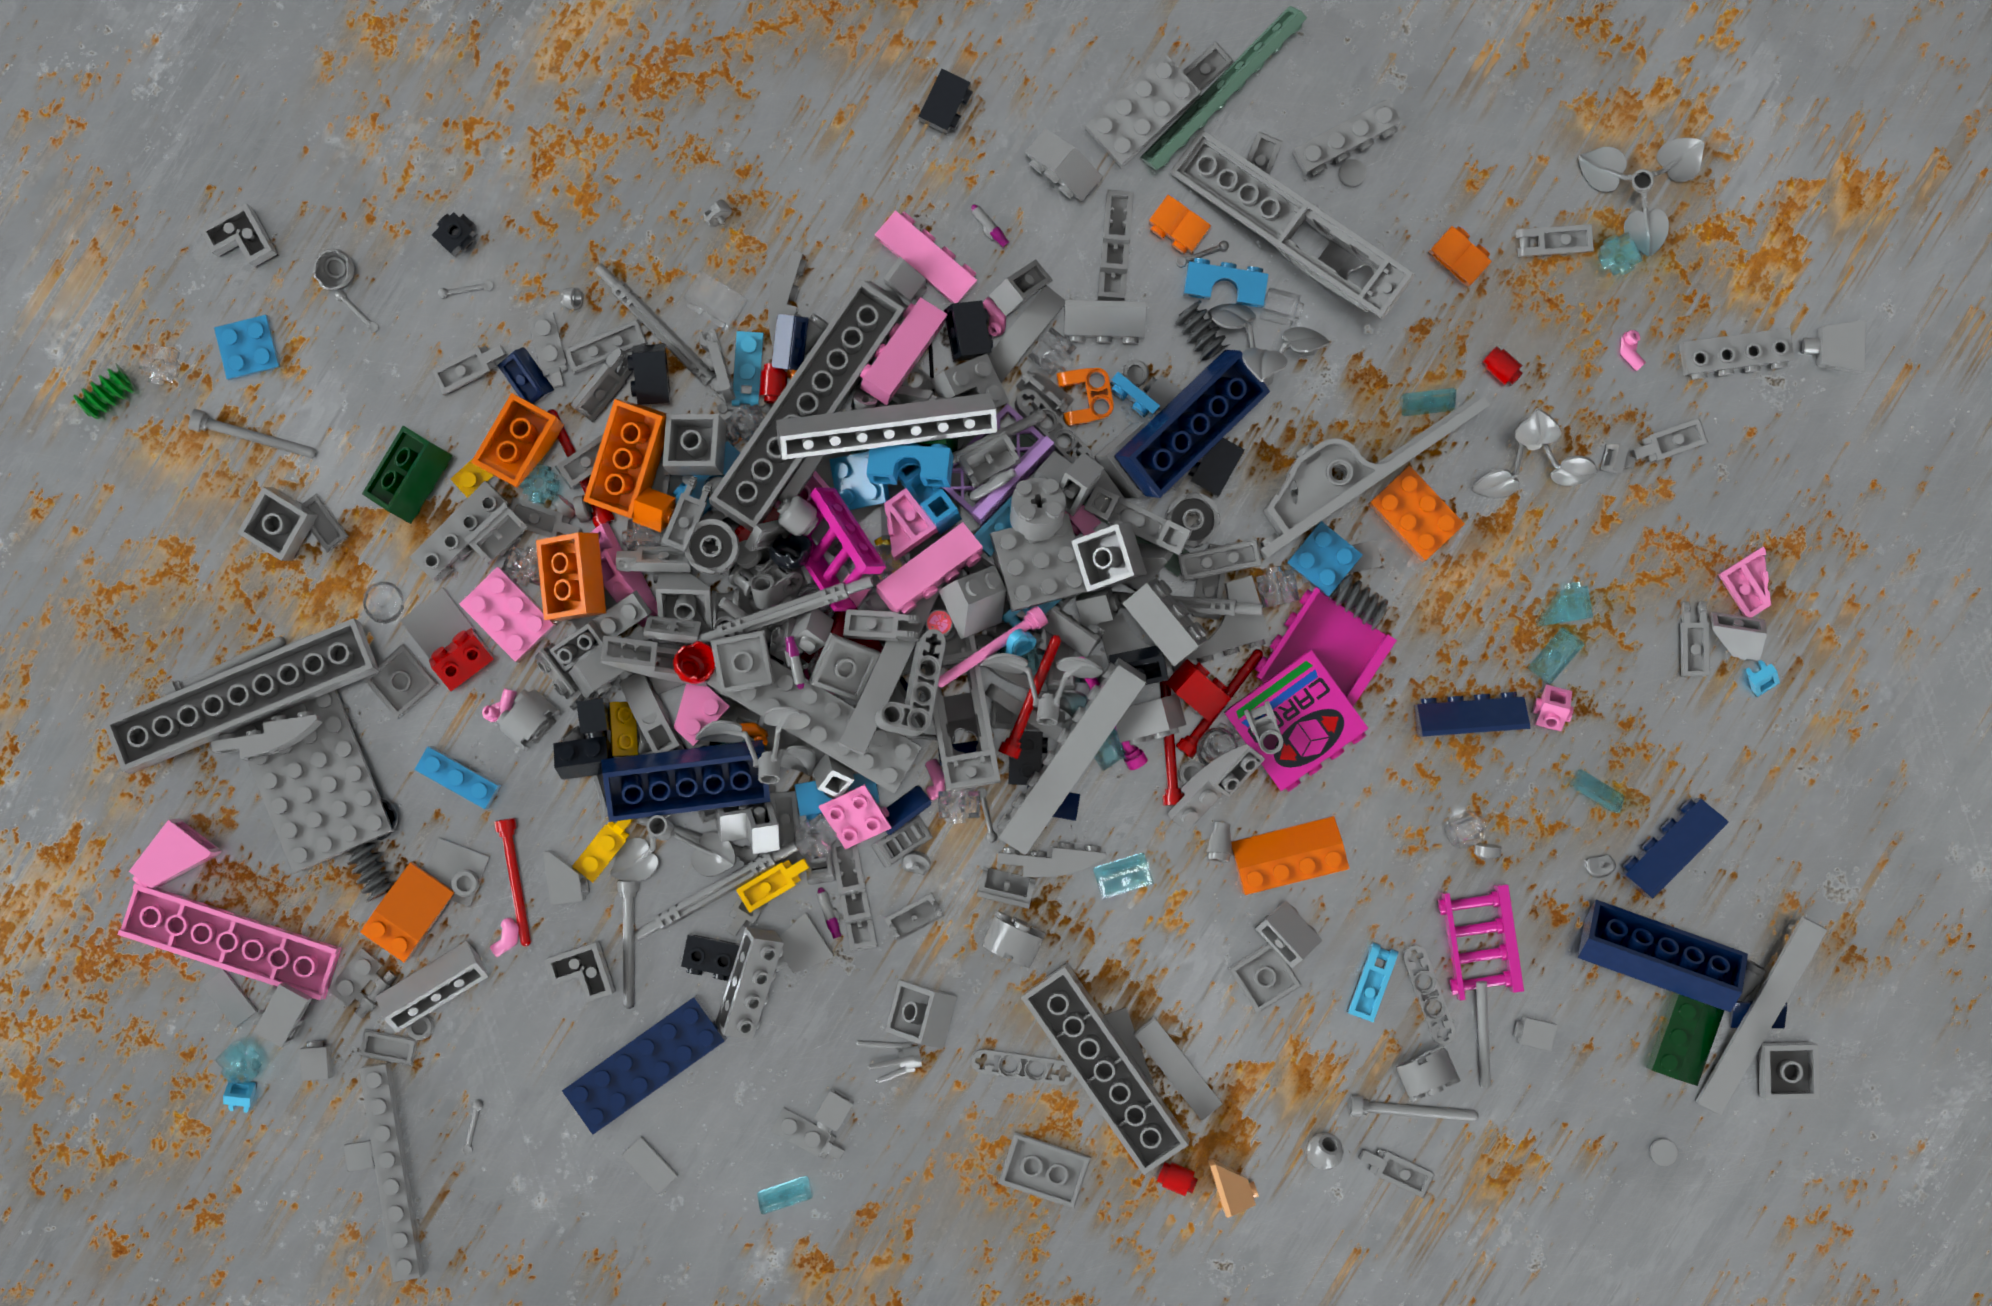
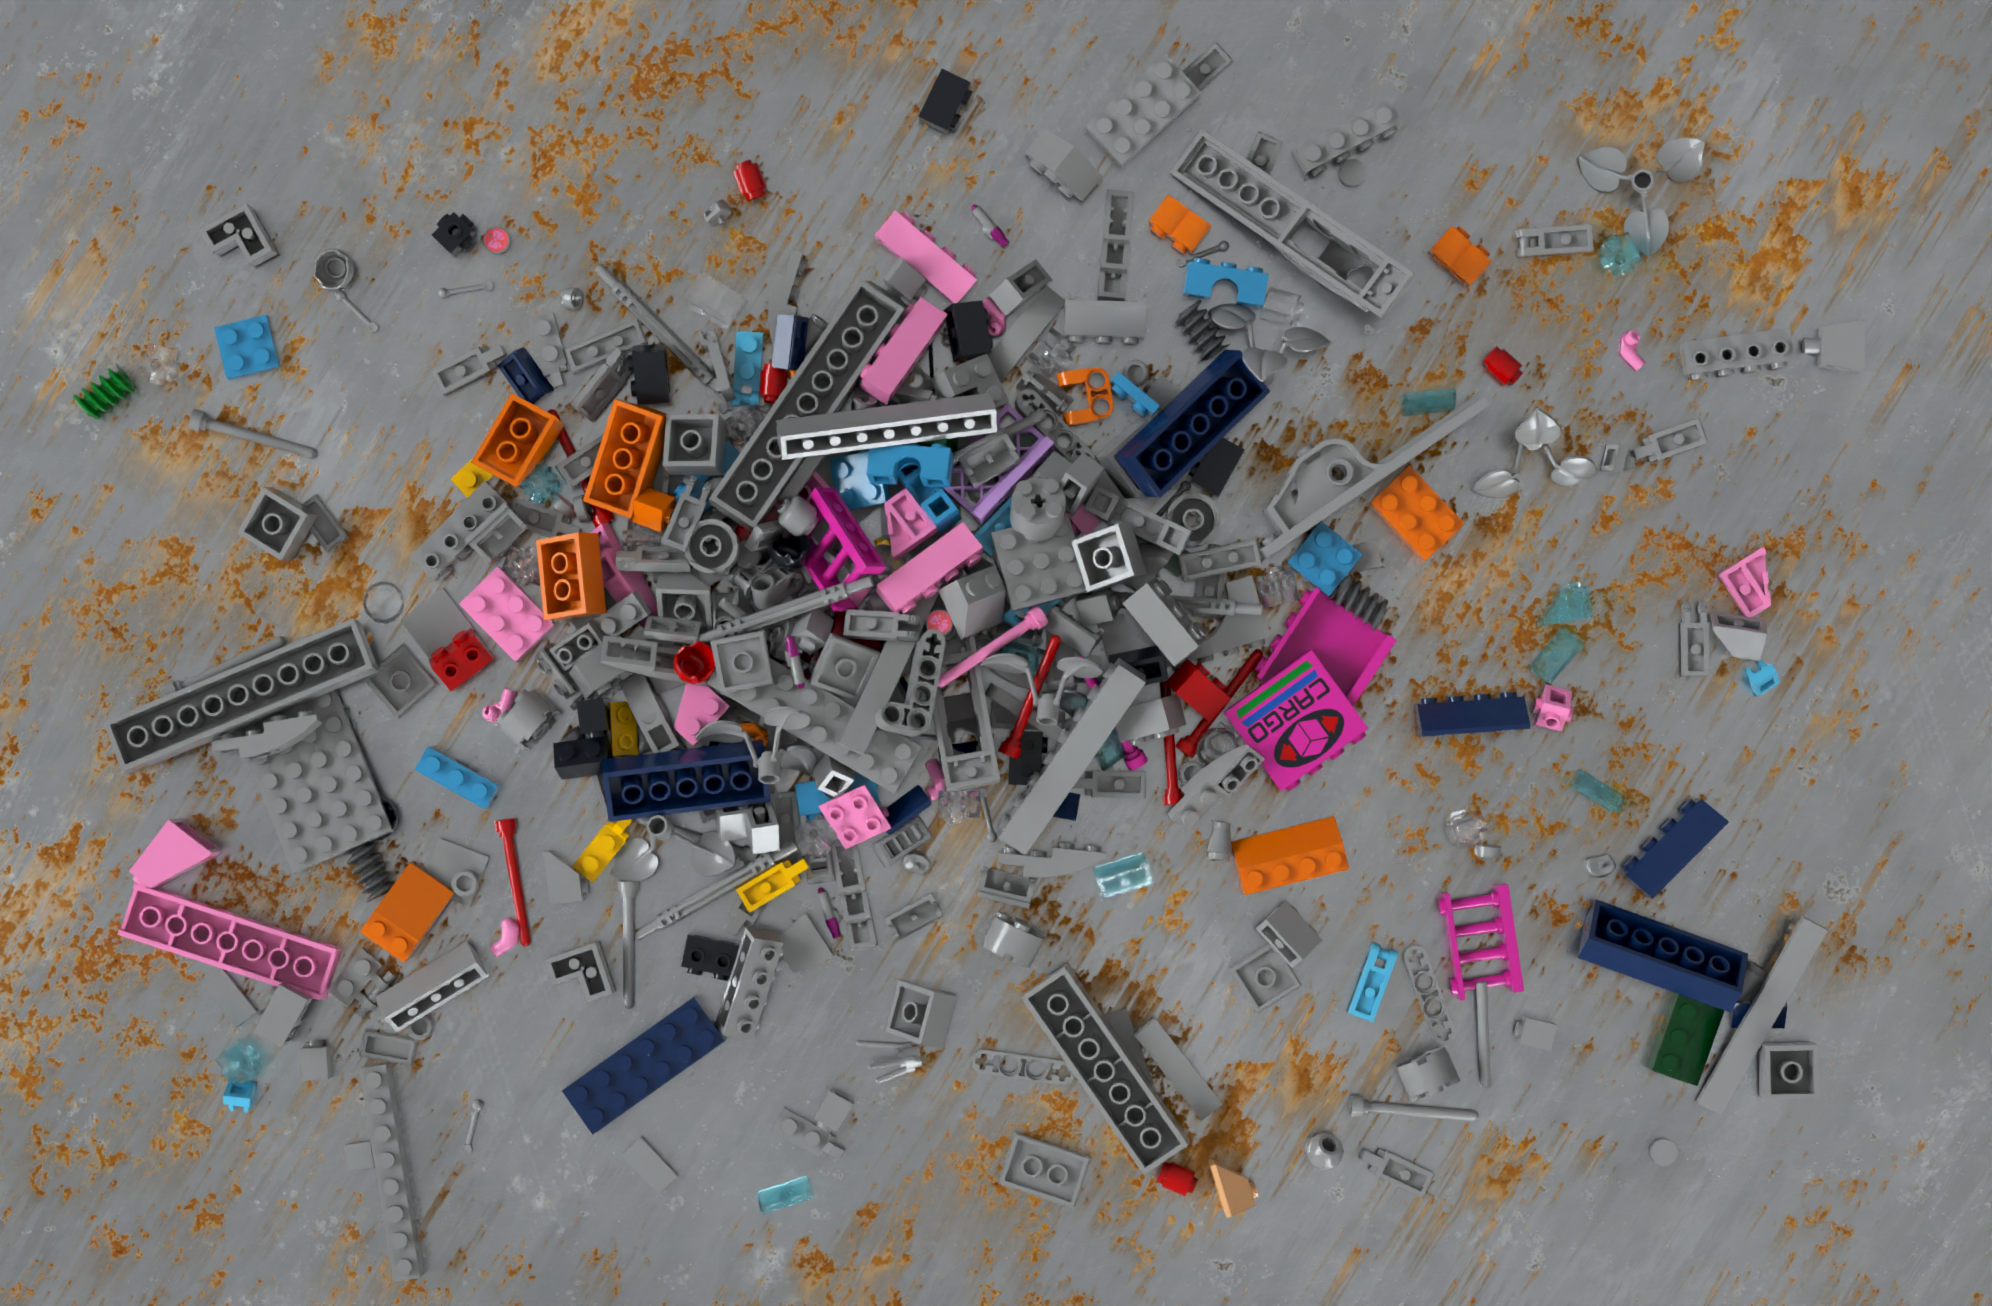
(407, 474): dark green slope -> none
(496, 240): none -> tile
(750, 180): none -> red brick
(994, 482): light grey piece -> none
(1020, 642): medium azure tile -> none
(1113, 784): none -> light grey hinge
(1185, 486): none -> light grey hinge
(1229, 82): sand green plate -> none
(1264, 726): light grey piece -> none

